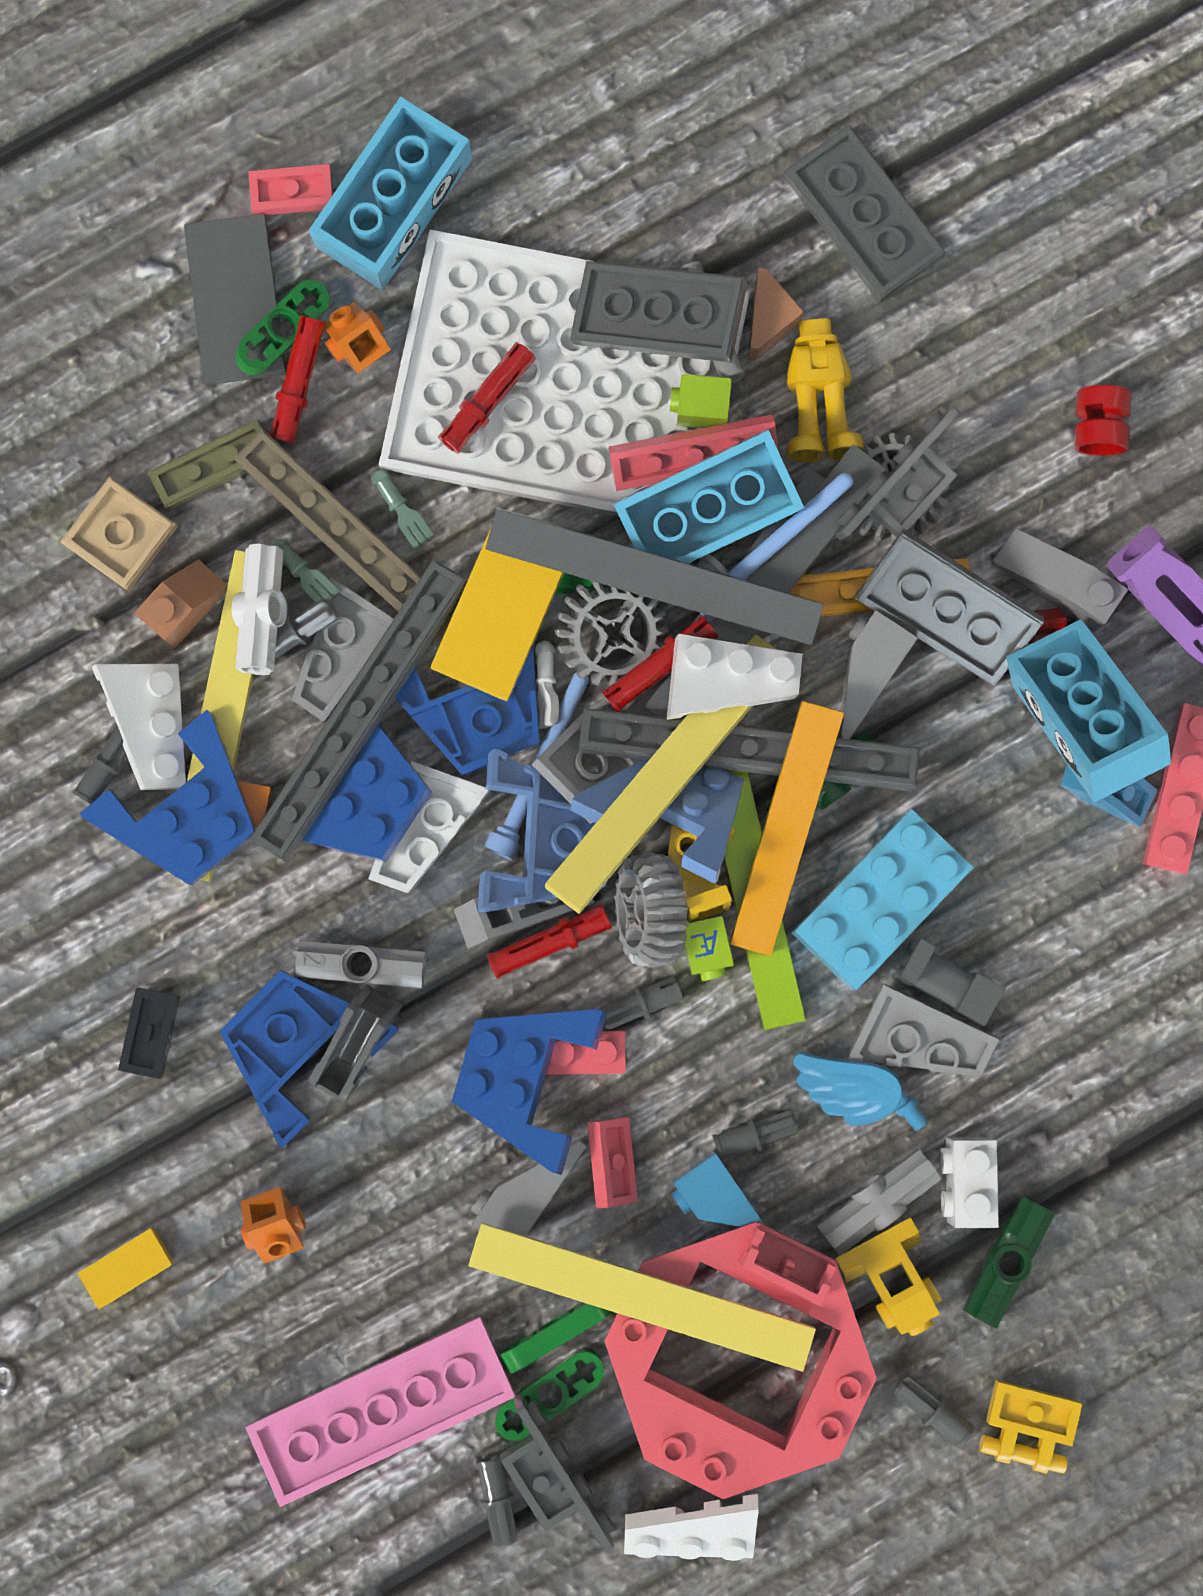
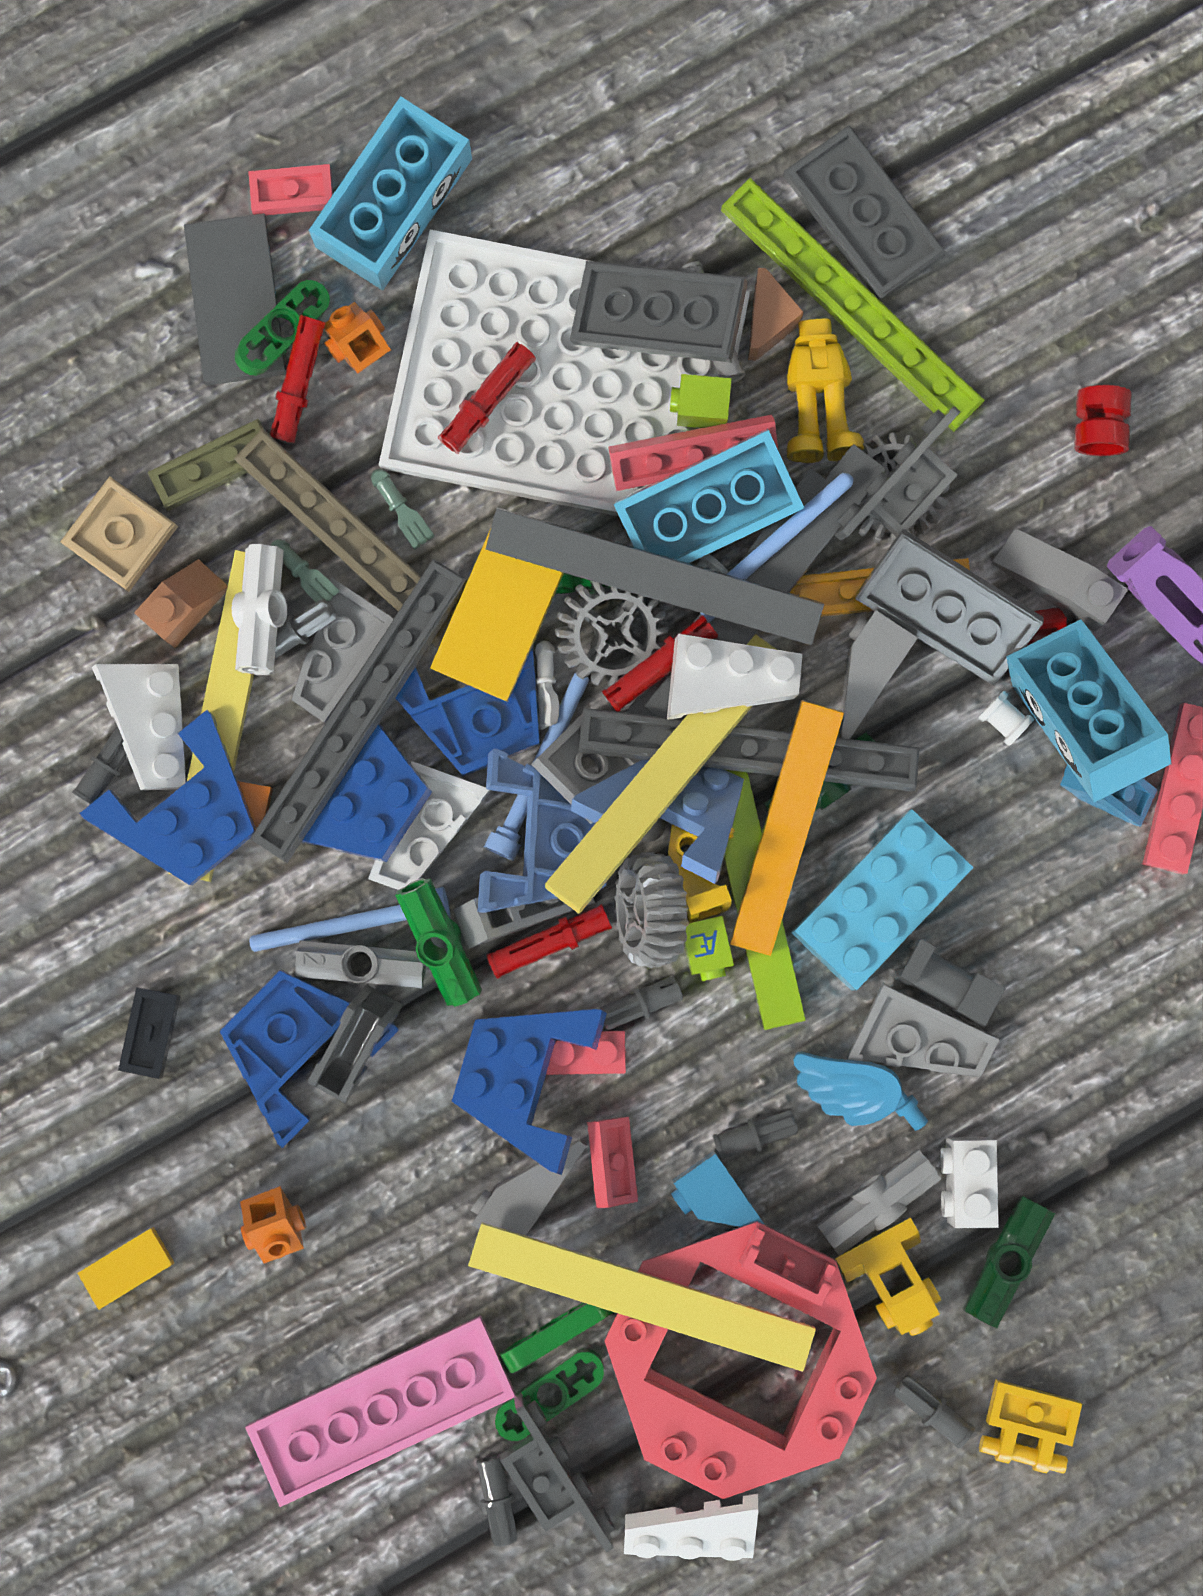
(335, 926): none -> light blue piece
(427, 920): none -> green piece
(850, 303): none -> lime tile
(1006, 718): none -> white bush

